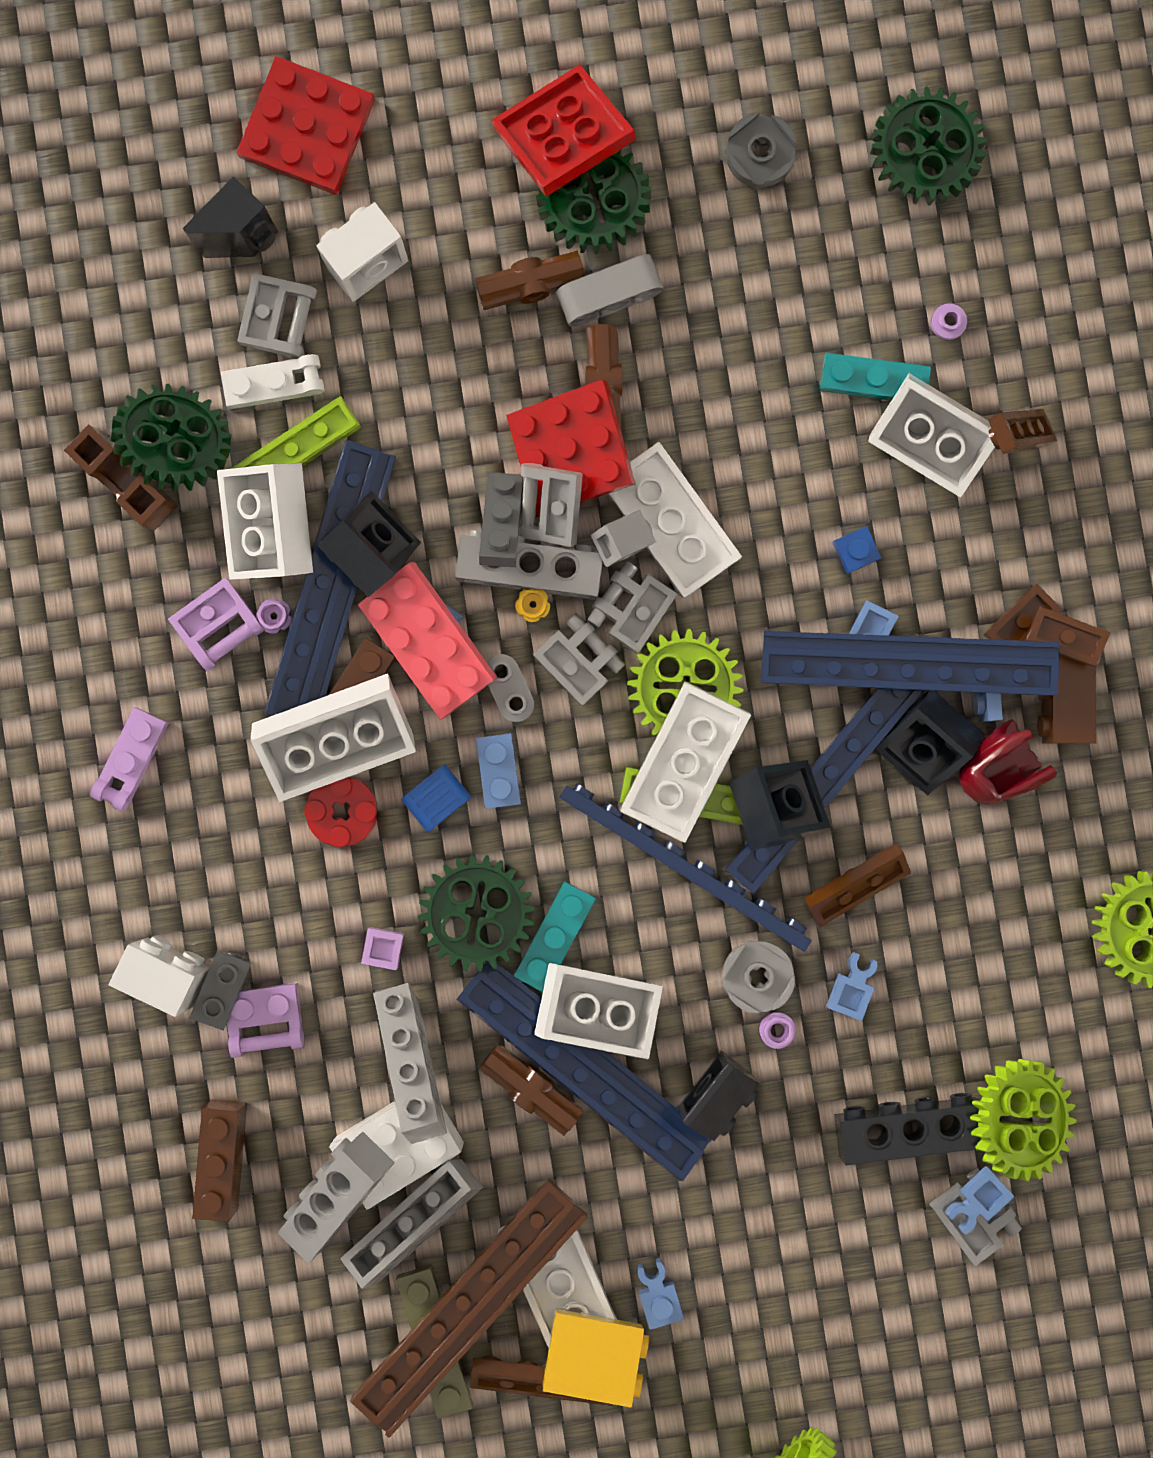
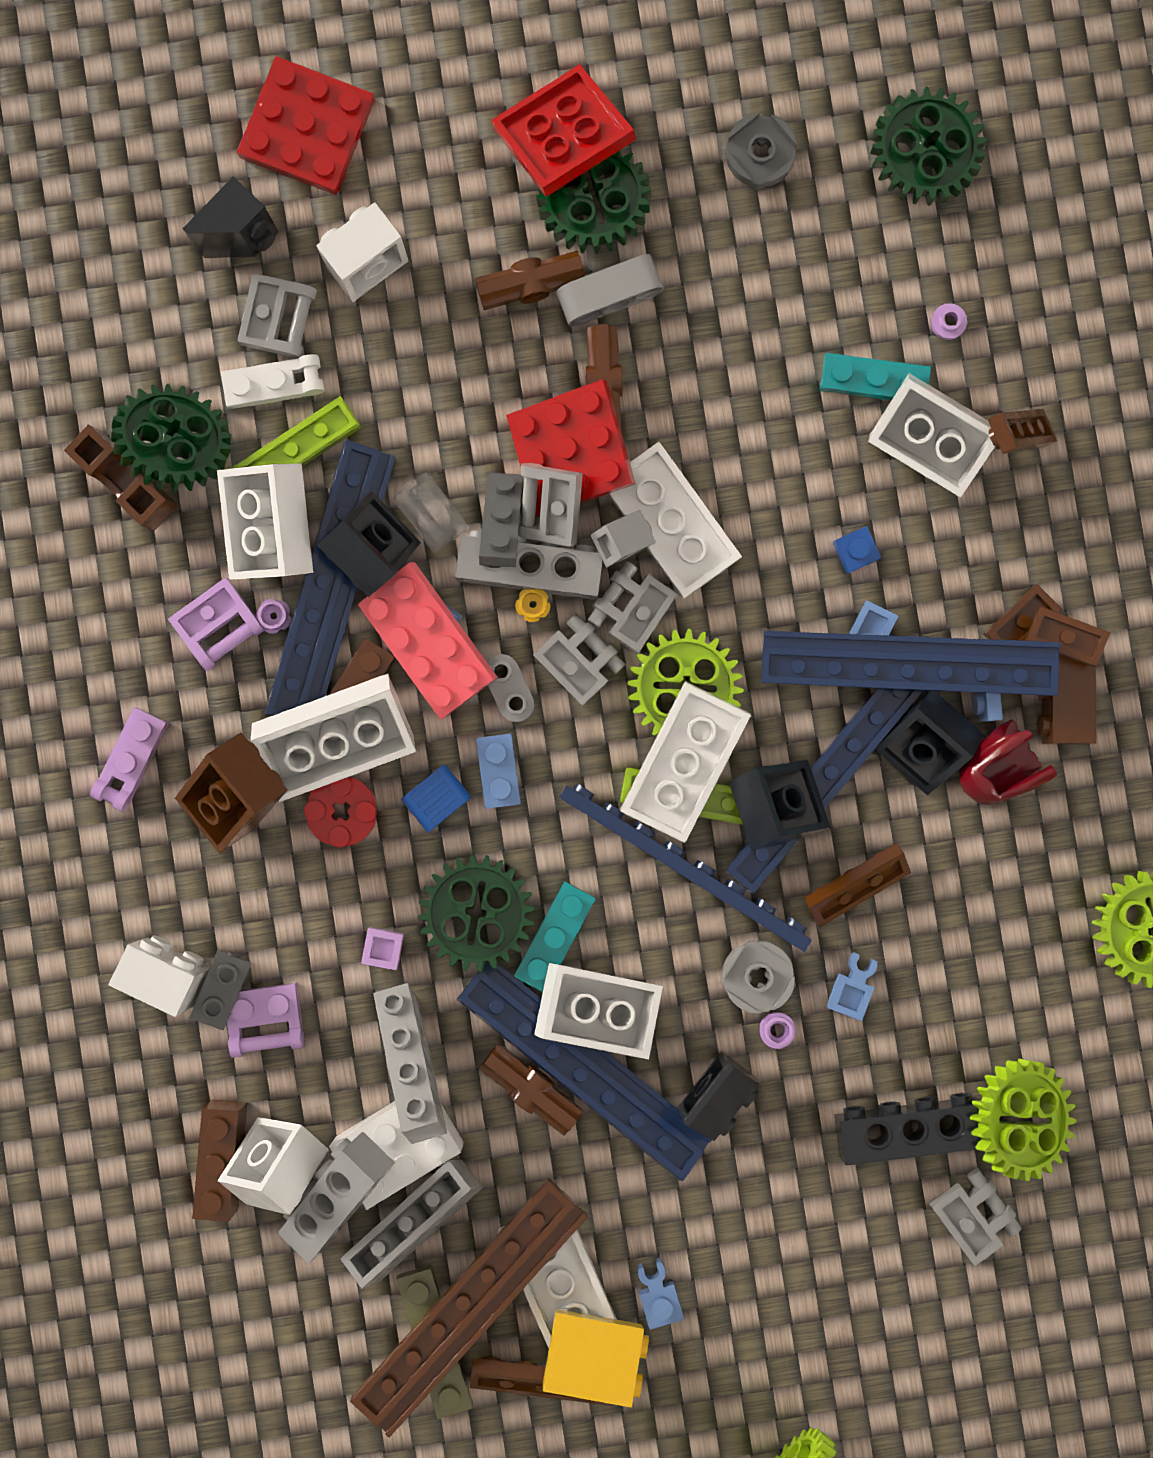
(230, 792): none -> reddish brown brick
(273, 1165): none -> white brick
(430, 512): none -> clear slope
(984, 1196): medium blue plate -> none

